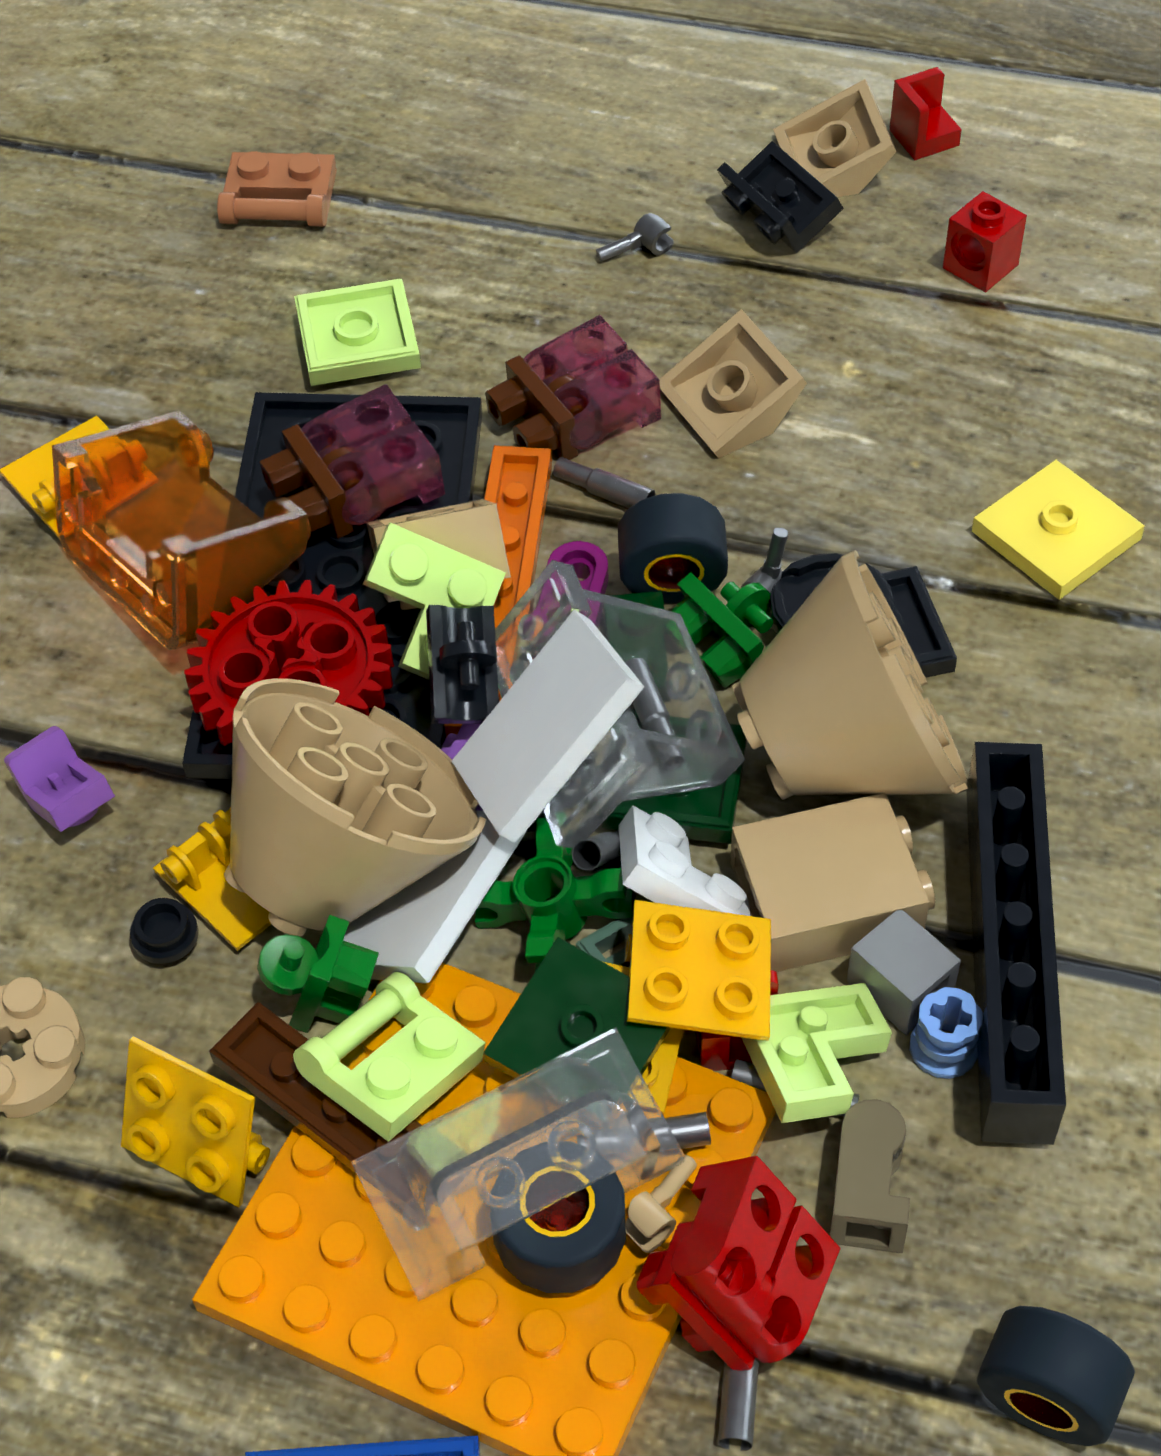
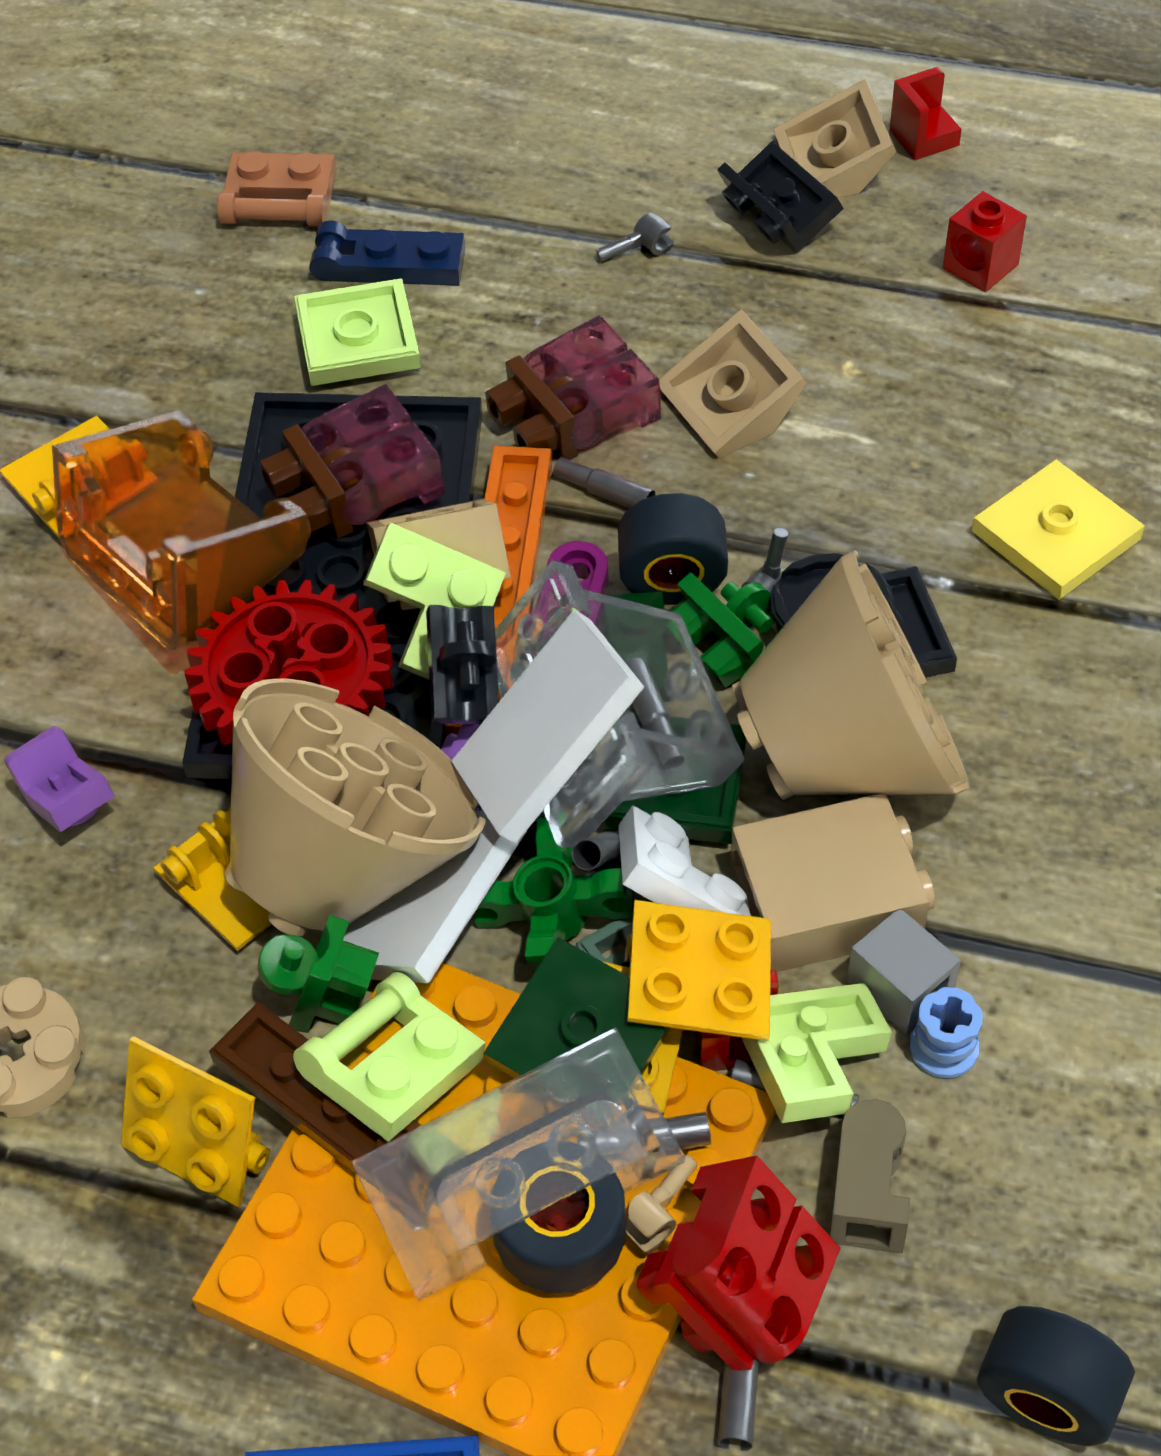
(163, 931): black plate -> none
(387, 255): none -> dark blue plate
(1014, 946): black brick -> none

